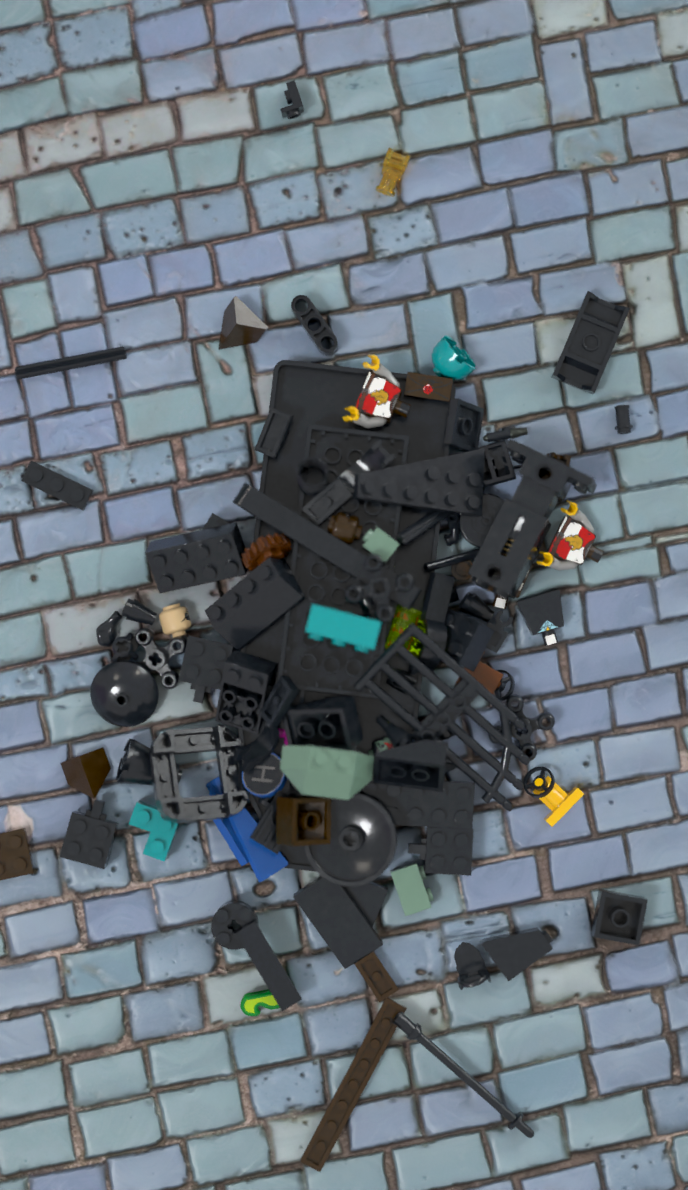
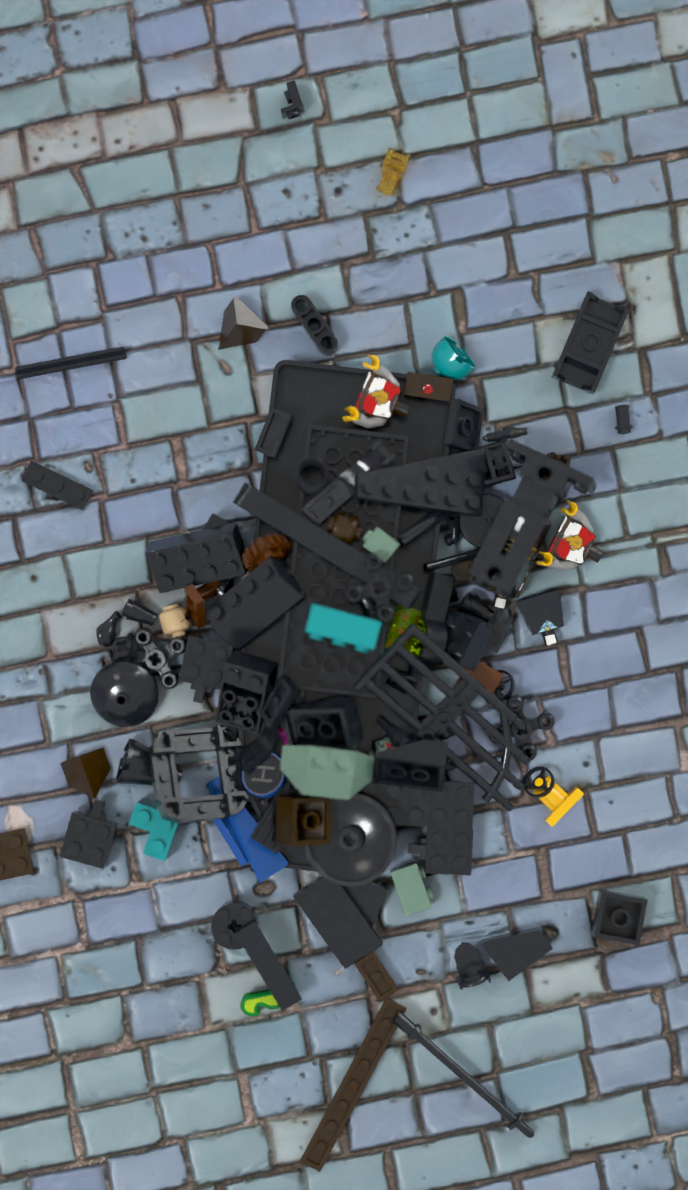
(197, 596): none -> reddish brown piece

